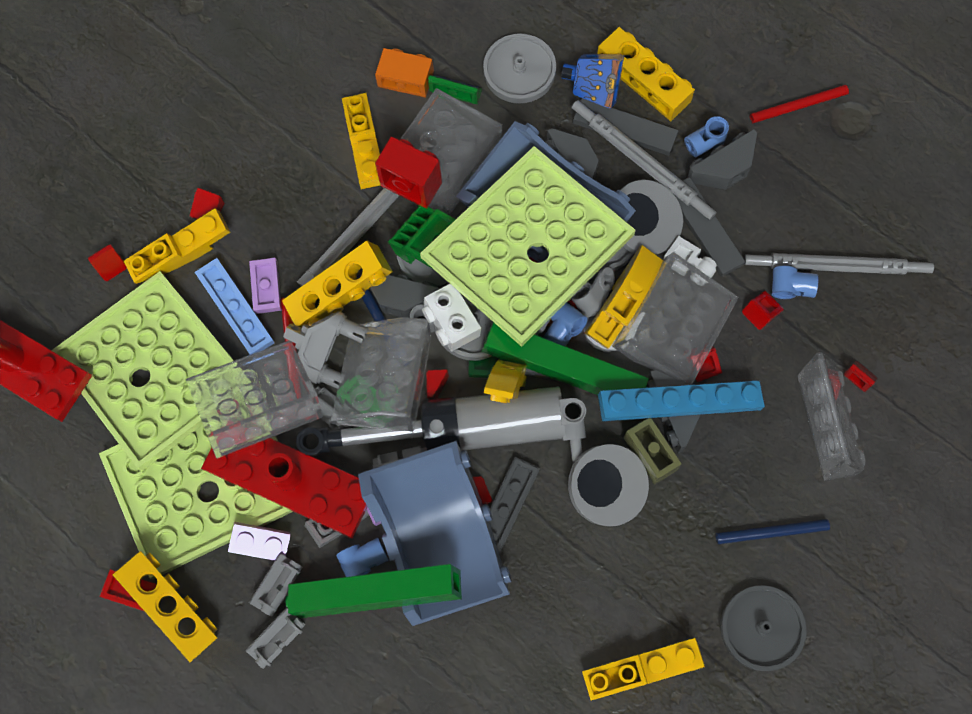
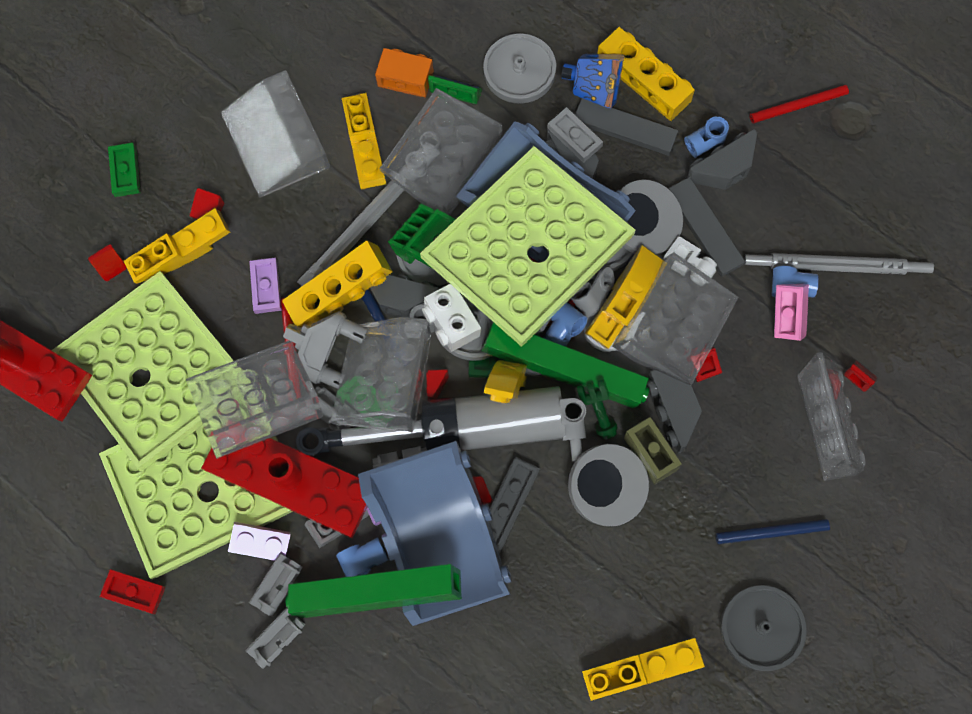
(124, 169): none -> green plate
(130, 578): yellow brick -> none
(234, 307): light blue plate -> none
(274, 135): none -> clear slope
(409, 171): red brick -> none
(575, 135): none -> light grey plate
(606, 427): none -> dark green hinge
(644, 160): light grey axle -> none
(680, 400): dark azure plate -> none
(762, 310): red slope -> none
(791, 311): none -> bright pink slope

